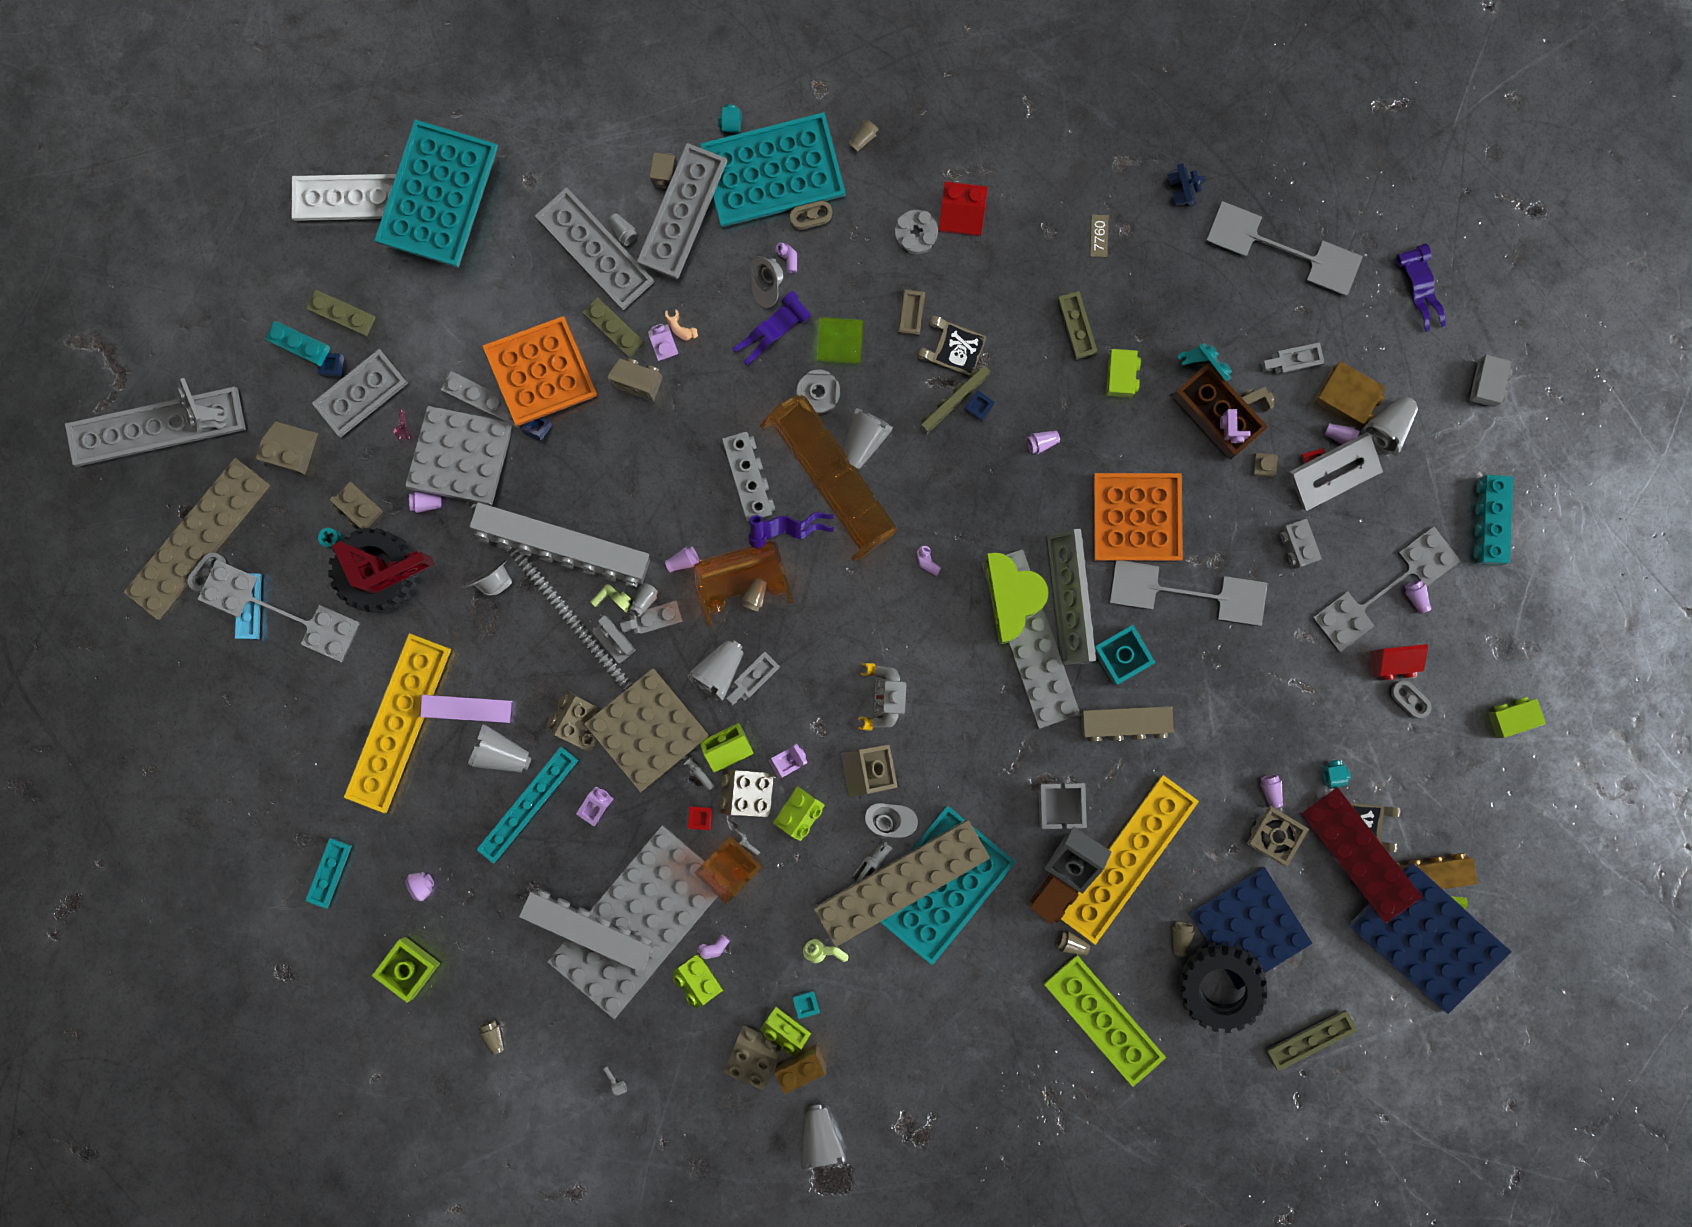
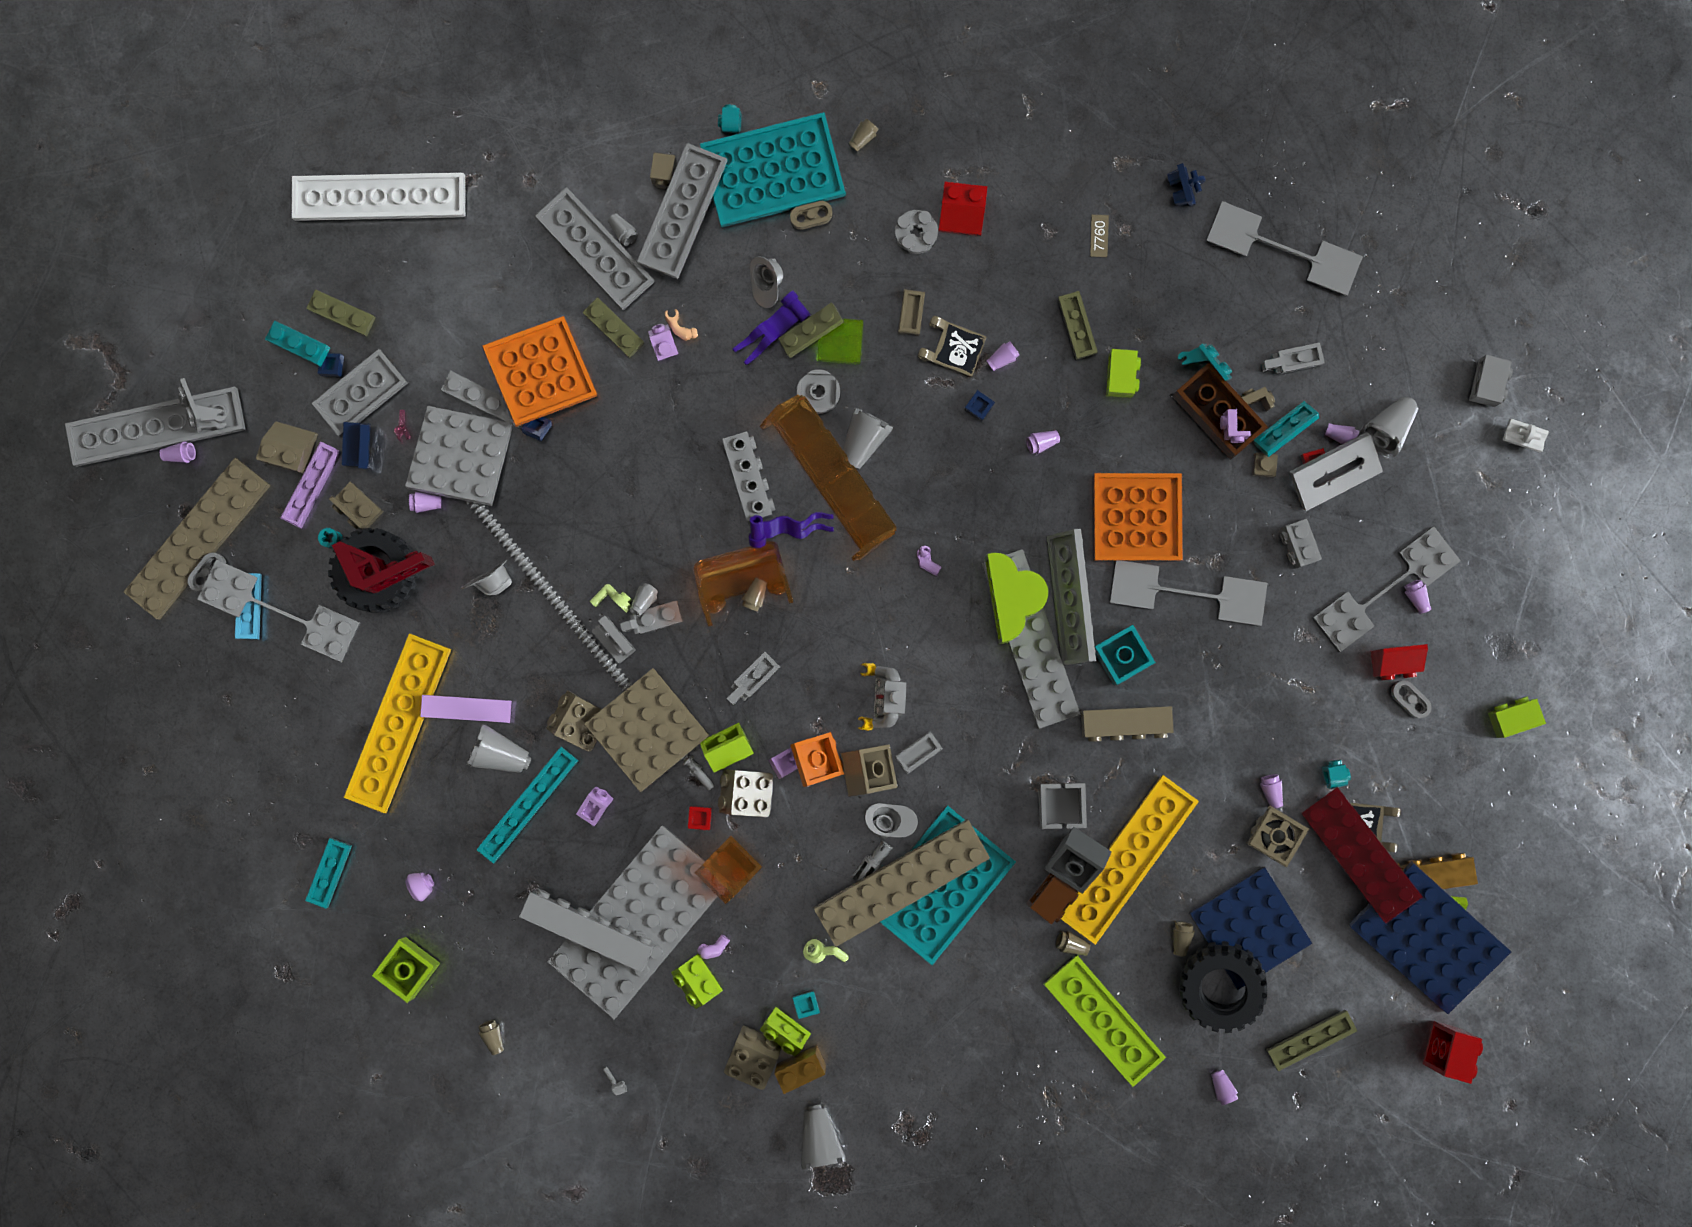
(179, 452): none -> lavender cone
(310, 484): none -> lavender tile
(356, 444): none -> dark blue panel
(436, 193): teal plate -> none
(559, 545): light grey brick -> none
(635, 378): dark tan slope -> none
(683, 559): lavender cone -> none
(717, 670): light grey cone -> none
(746, 844): light grey hand -> none
(789, 255): lavender arm -> none
(799, 814): lime bracket -> none
(811, 330): none -> olive plate
(817, 759): none -> orange plate
(918, 752): none -> light grey tile
(961, 391): olive plate -> none
(1002, 356): none -> lavender cone
(1224, 1088): none -> lavender cone
(1286, 428): none -> teal plate
(1350, 395): pearl gold brick -> none
(1422, 281): dark purple flag -> none
(1453, 1052): none -> red brick
(1494, 520): teal brick -> none
(1525, 435): none -> white hips

